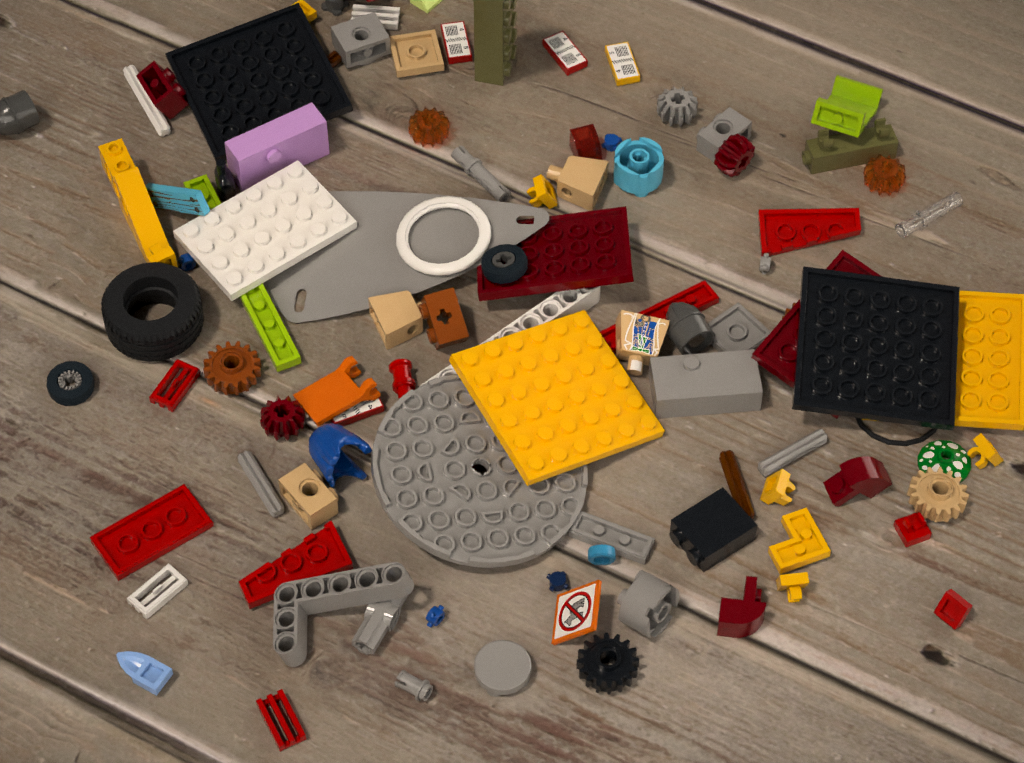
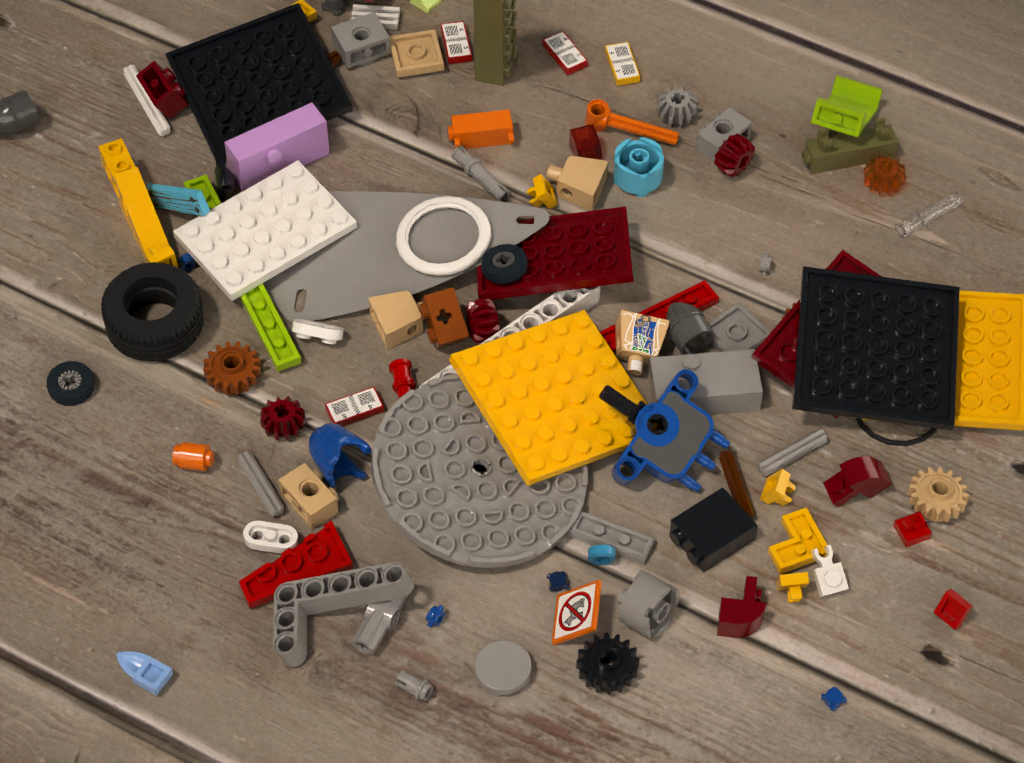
(151, 532): red tile -> none
(159, 595): white tile -> none
(193, 372): red tile -> none
(193, 456): none -> orange brick
(272, 536): none -> white plate
(272, 701): red tile -> none
(328, 333): none -> white plate
(336, 393): orange flag -> none
(429, 127): clear orange gear -> none
(481, 129): none -> orange brick
(482, 319): none -> dark red gear
(601, 116): none -> orange axle
(611, 142): blue piece -> none
(676, 443): none -> piece
(801, 228): red wing -> none
(830, 576): none -> white plate
(833, 698): none -> blue piece
(957, 461): green dish -> none
(987, 452): yellow tile -> none

